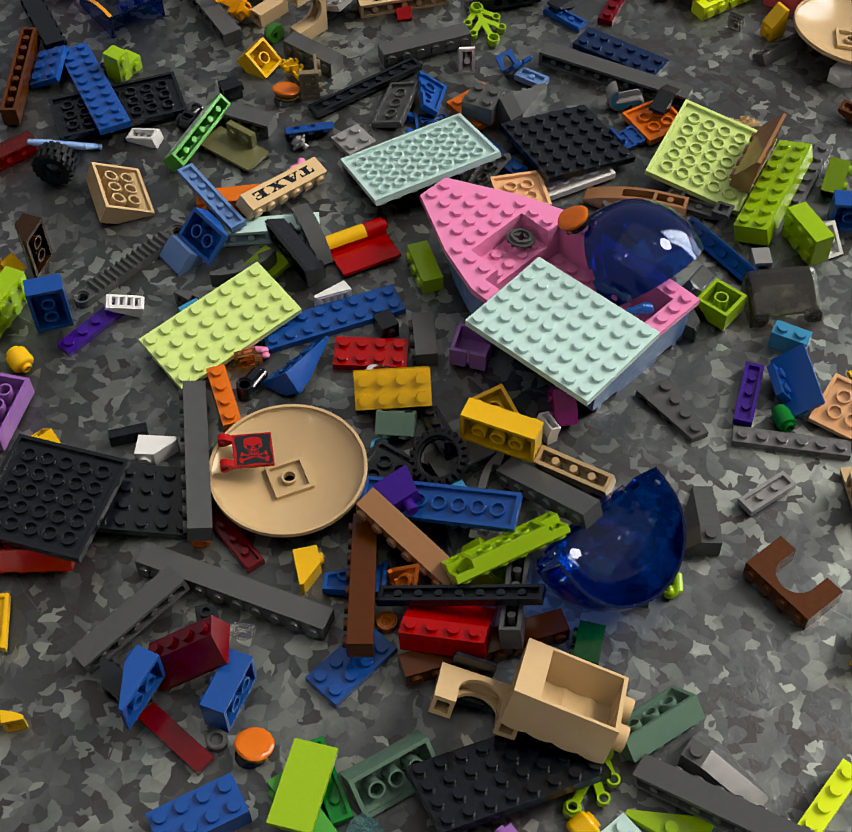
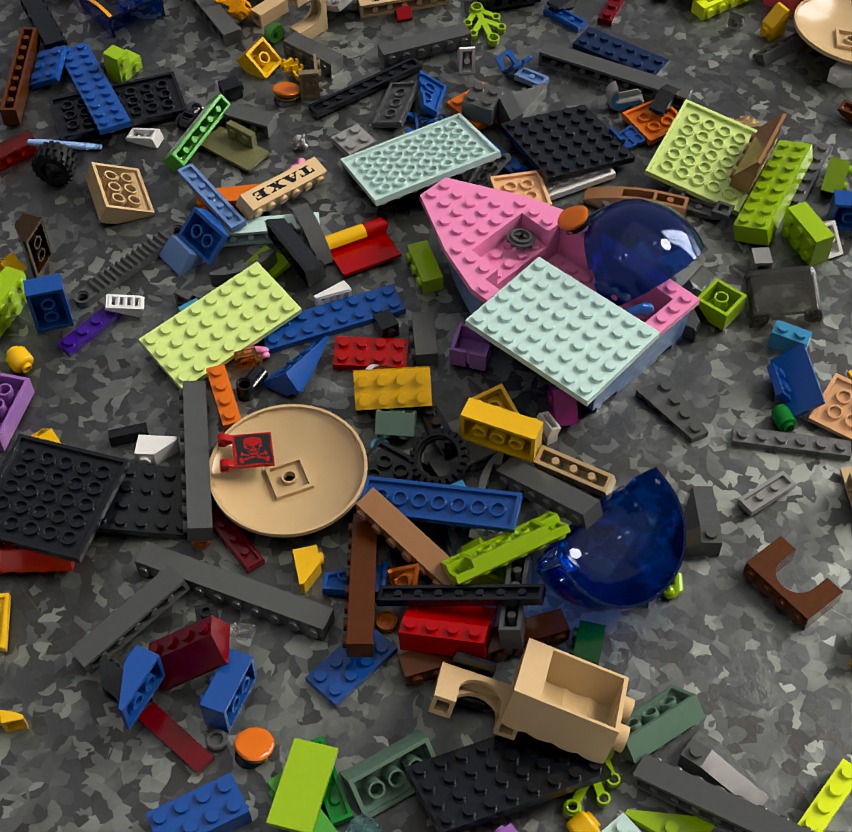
(309, 129): blue wing -> none
(400, 490): dark purple torso -> none
(721, 251): blue plate -> none
(748, 394): dark purple plate -> none

